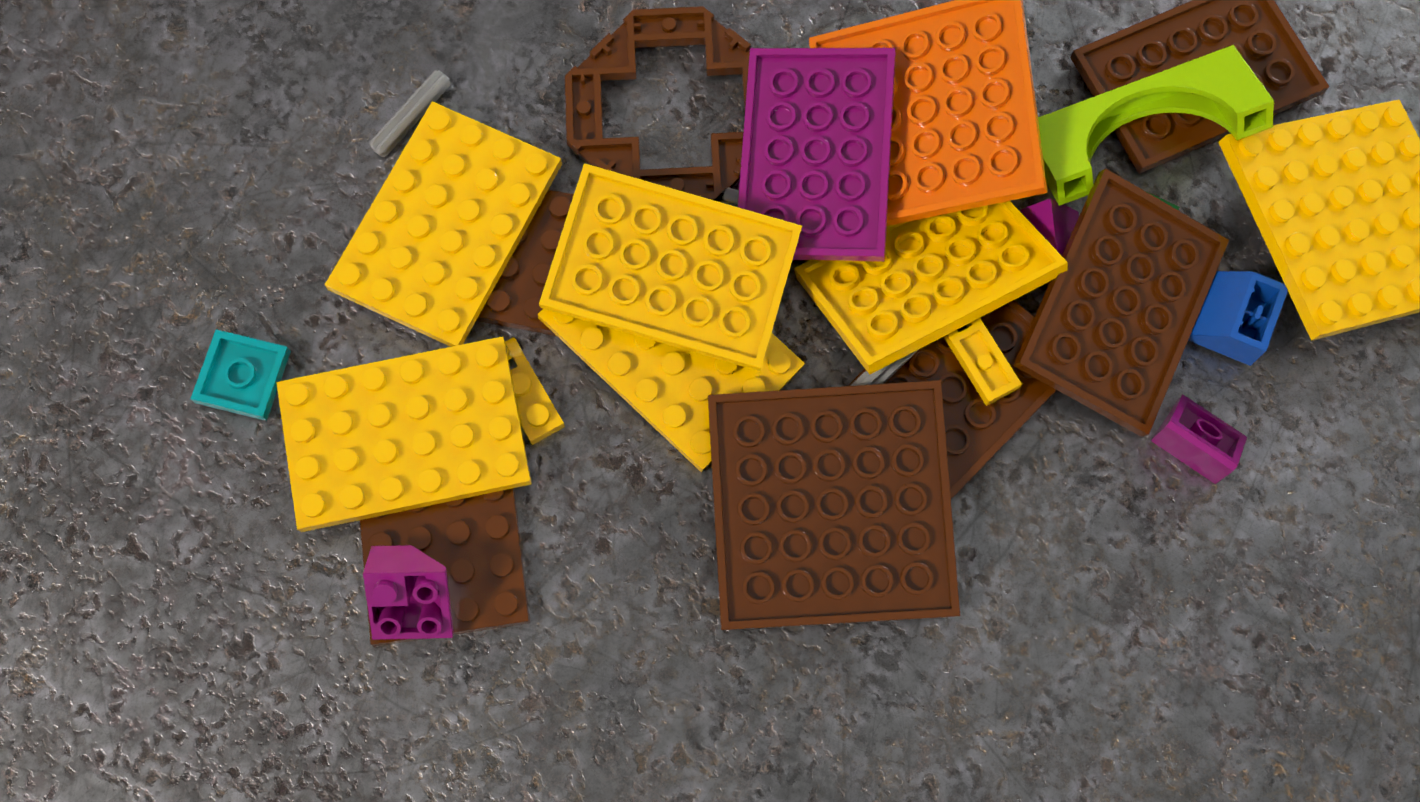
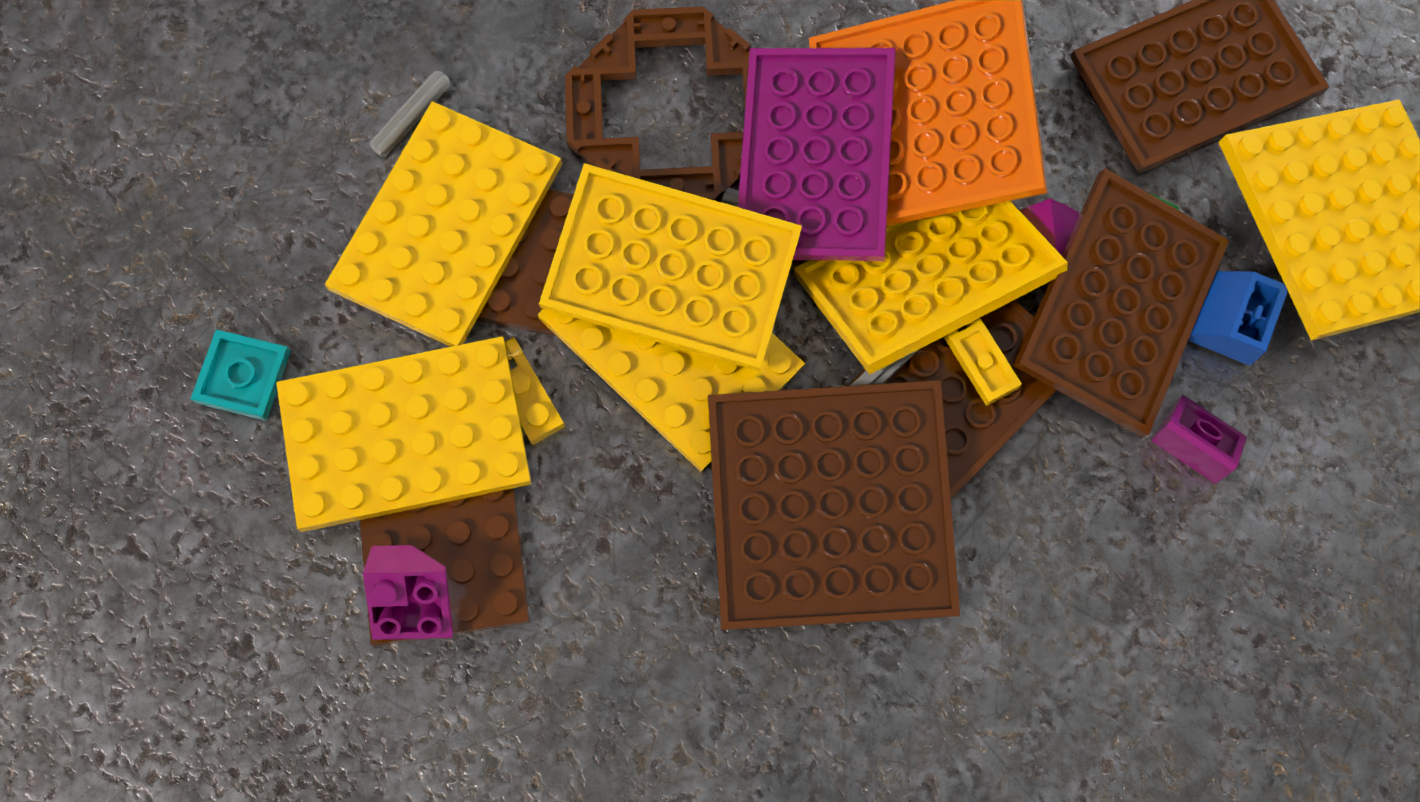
(1211, 87): lime arch -> none

